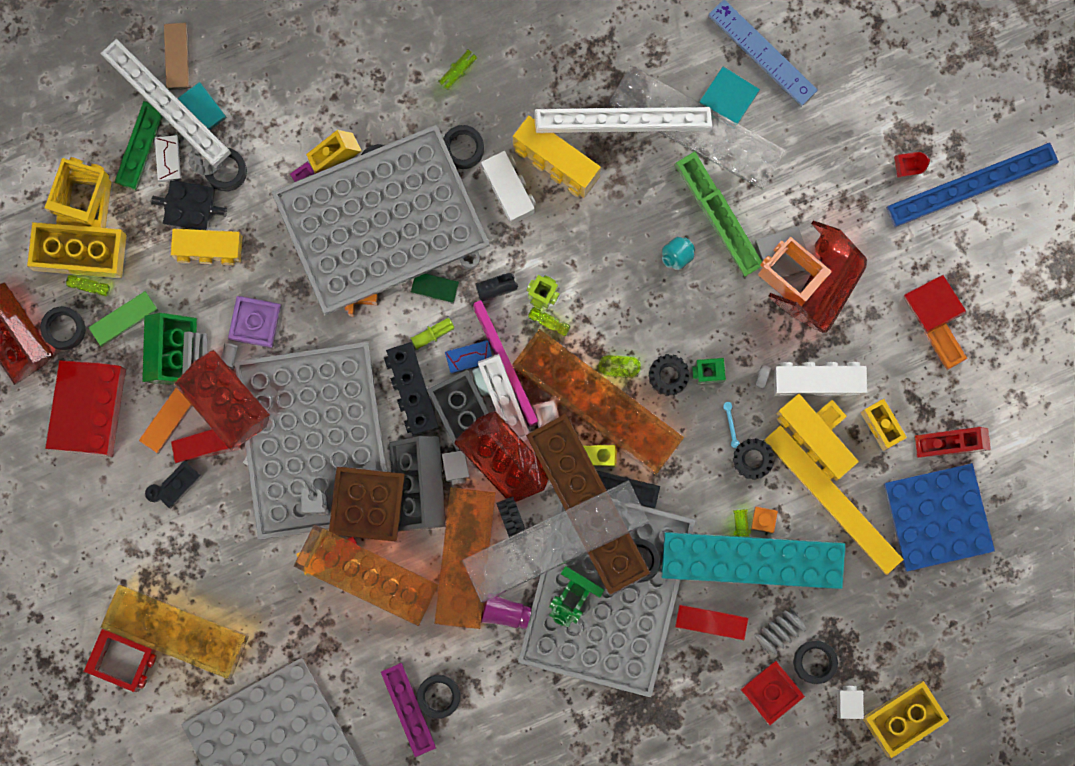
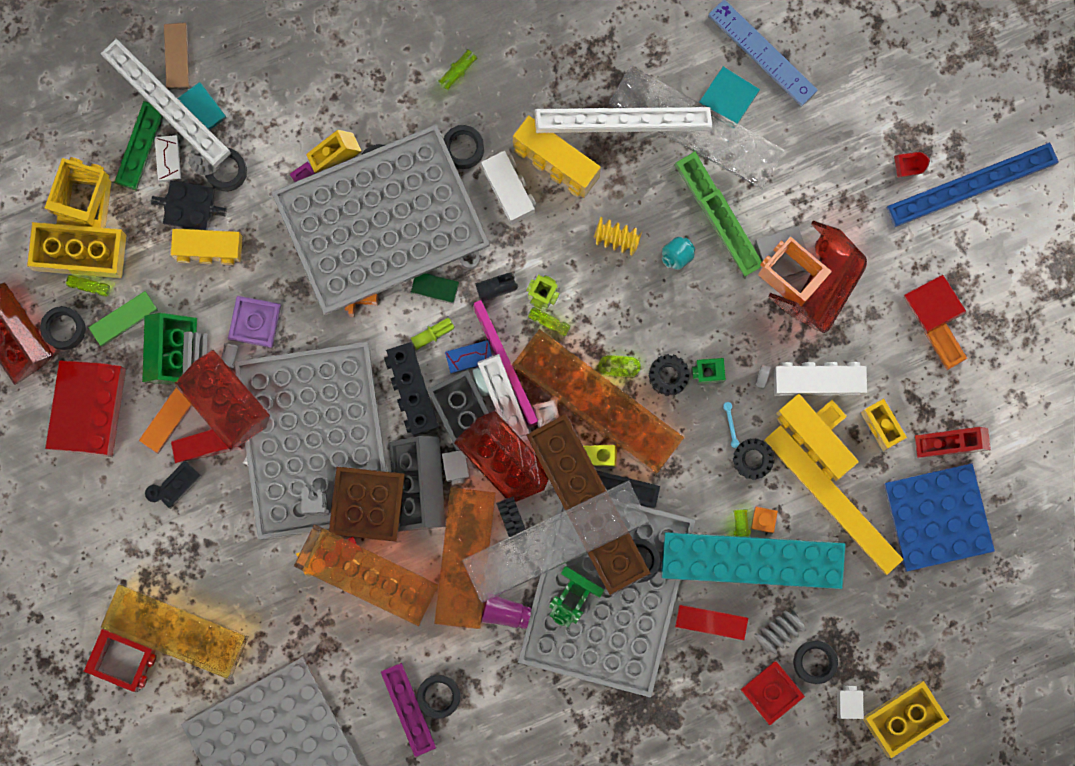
(617, 237): none -> yellow piece

